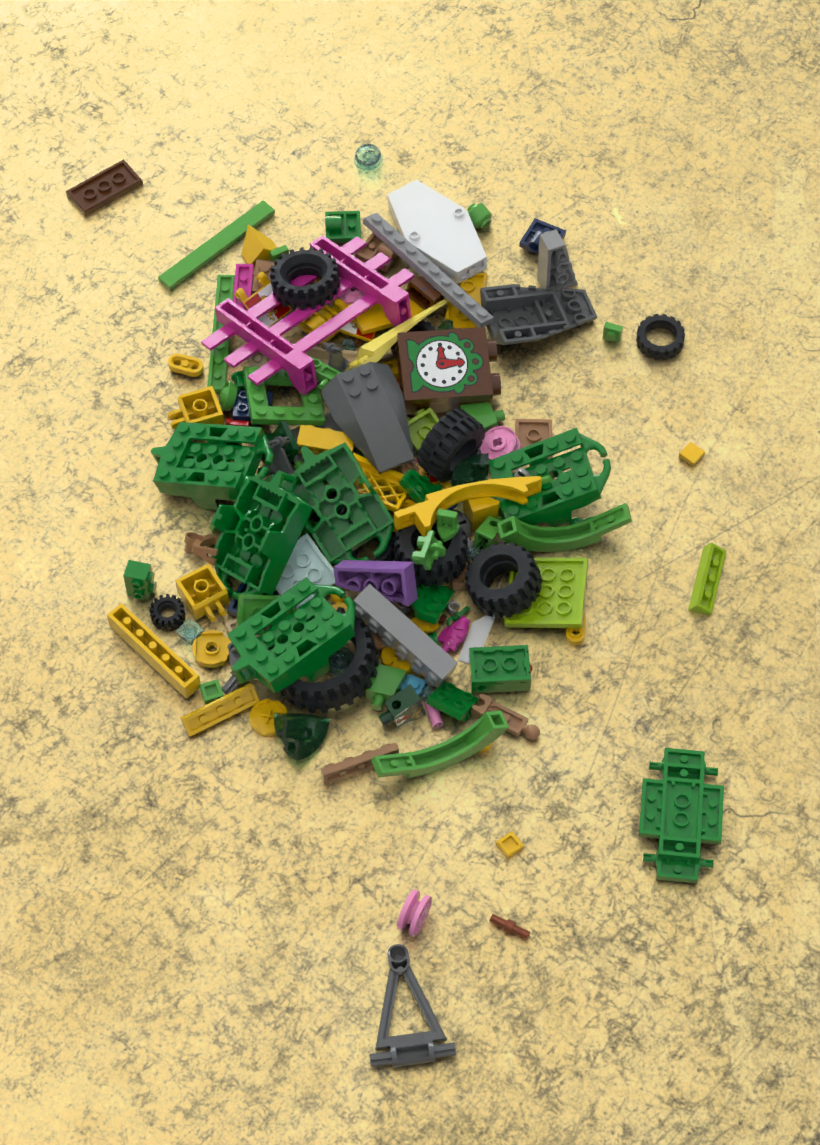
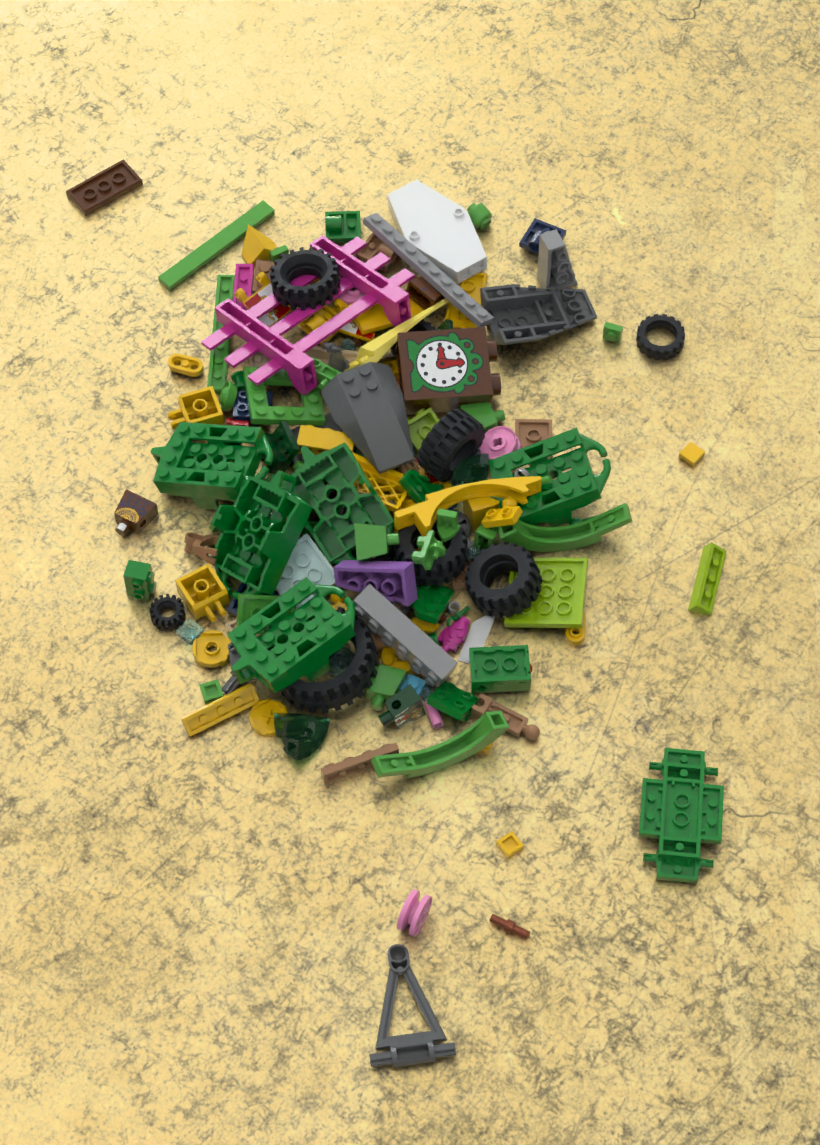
(134, 513): none -> reddish brown torso
(154, 650): yellow brick -> none
(280, 460): dark grey axle -> none
(368, 157): clear light blue hat -> none
(373, 540): none -> bright green torso
(503, 516): none -> yellow plate

